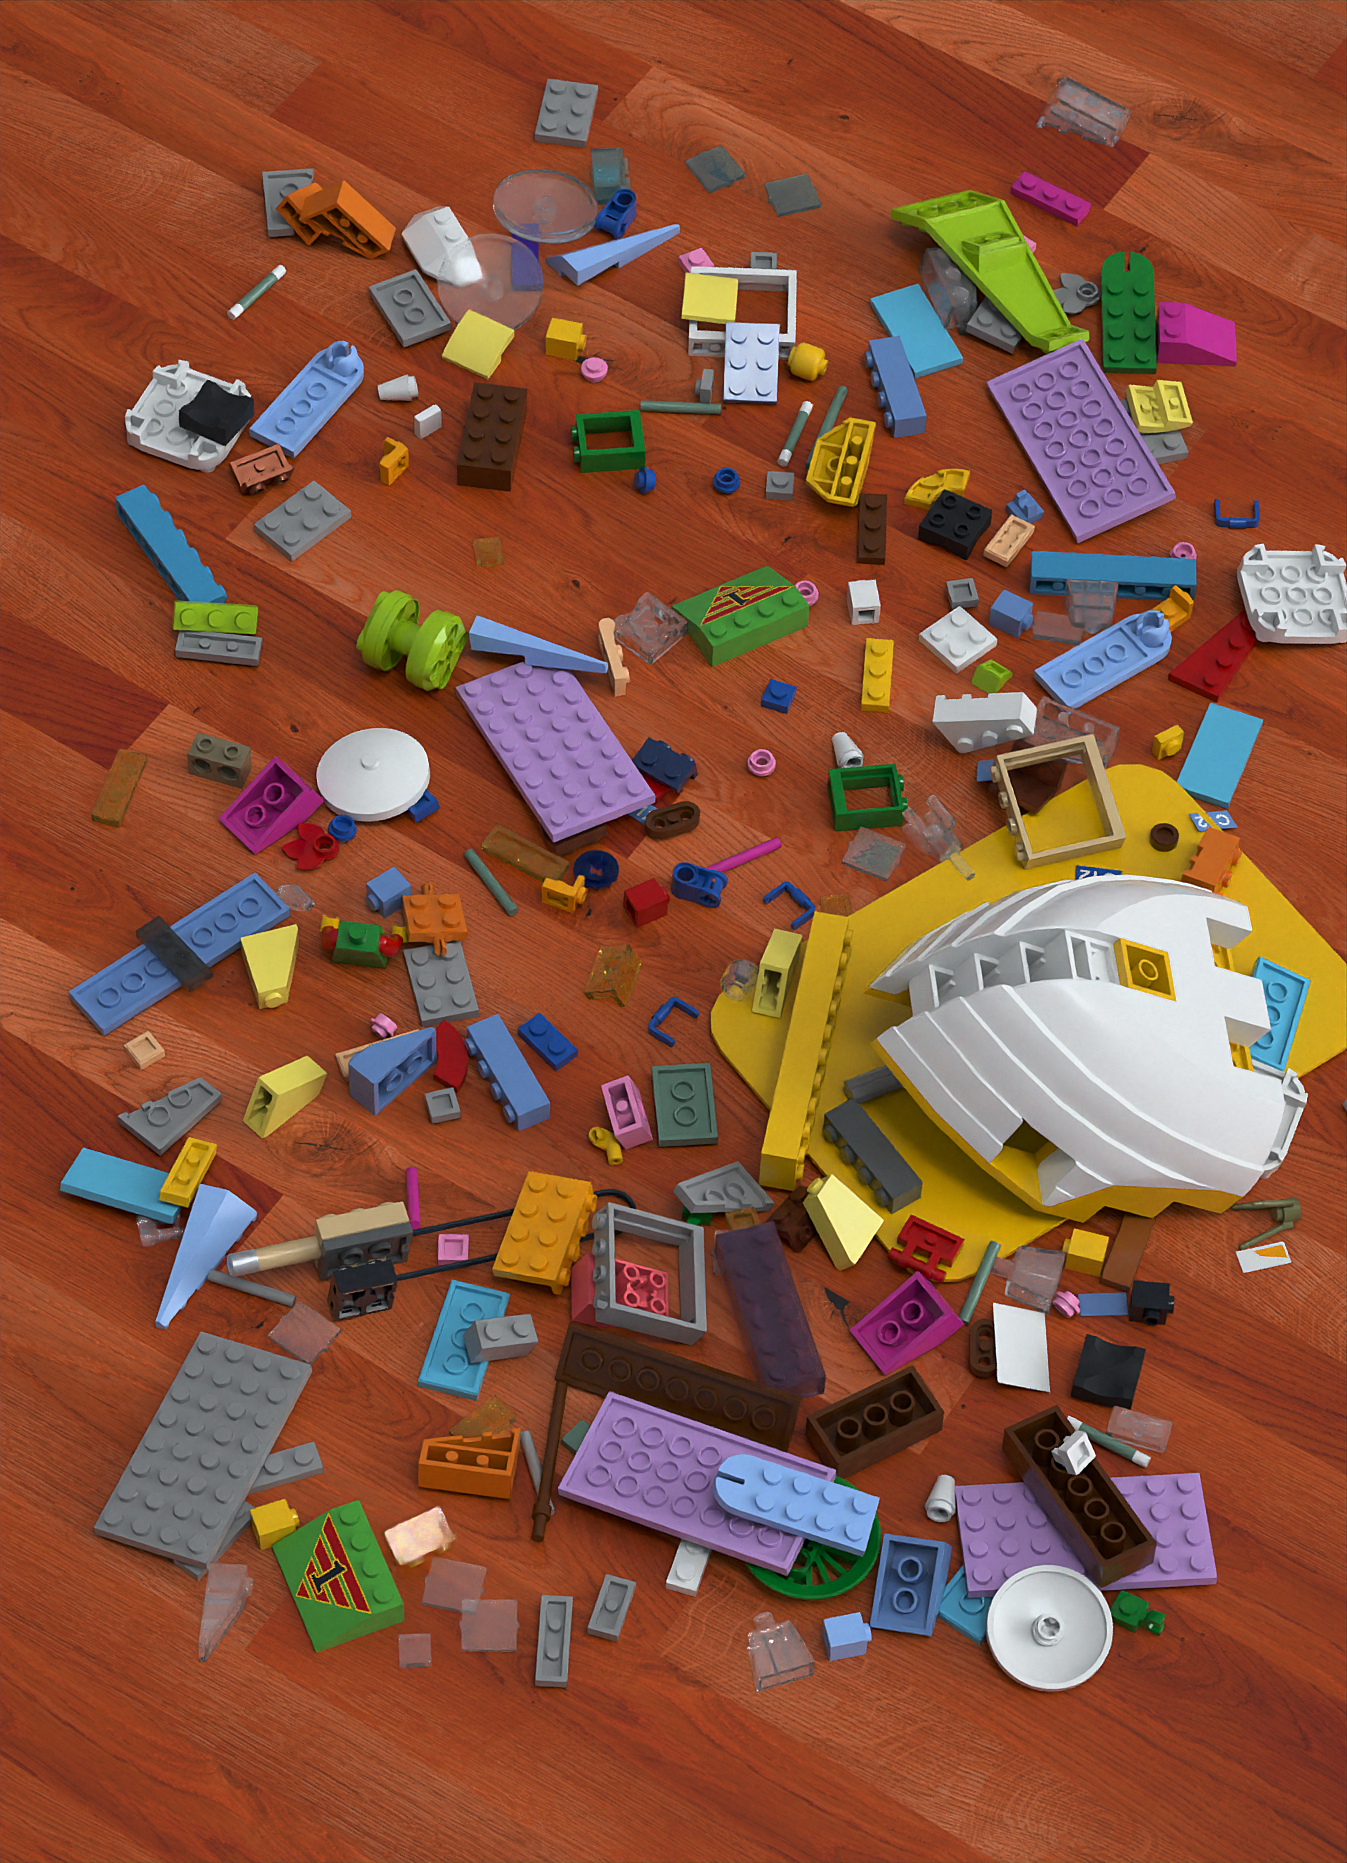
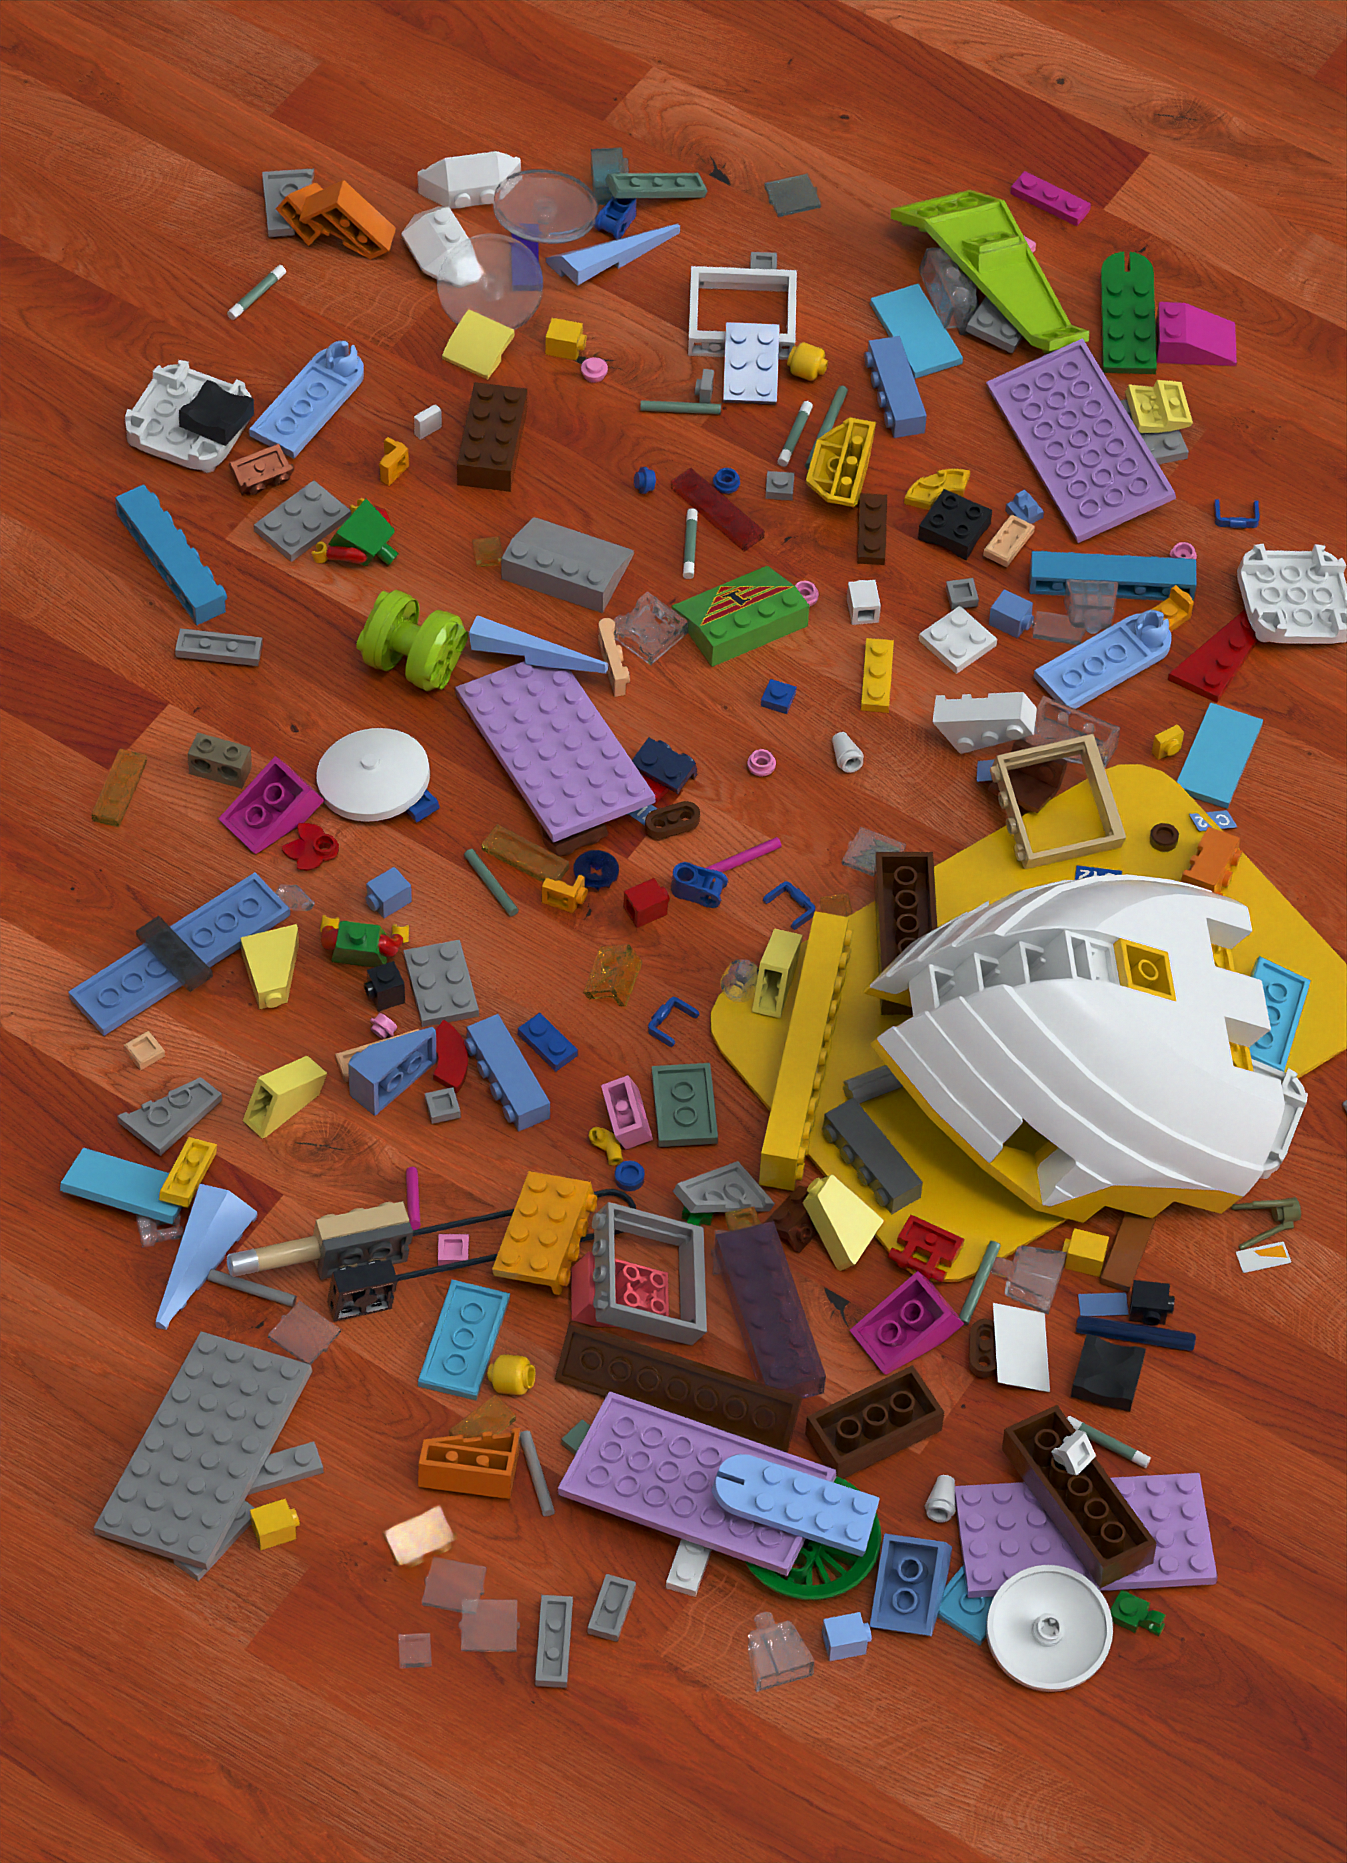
(214, 617): lime plate -> none
(223, 1604): clear slope -> none
(339, 1577): bright green slope -> none
(342, 828): blue plate -> none
(360, 537): none -> green torso
(385, 986): none -> black brick
(399, 389): white cone -> none
(409, 308): light grey plate -> none
(434, 918): orange plate -> none
(466, 178): none -> white wedge
(500, 1338): light grey brick -> none
(511, 1374): none -> yellow head
(542, 1510): reddish brown bar -> none
(565, 564): none -> light grey slope
(566, 113): light grey plate -> none
(614, 458): green window -> none
(629, 1176): none -> blue tile
(656, 185): none -> sand green tile
(690, 543): none -> sand green bar
(694, 258): bright pink plate -> none
(709, 298): light yellow slope -> none
(715, 169): clear light blue piece -> none
(717, 509): none -> clear red plate
(860, 778): green window -> none
(903, 908): none -> reddish brown brick
(936, 837): clear plant -> none
(990, 676): lime slope -> none
(1066, 1304): bright pink plate -> none
(1076, 293): light grey plate -> none
(1084, 112): clear wedge -> none
(1135, 1333): none -> dark blue axle
(1139, 1429): clear plate -> none

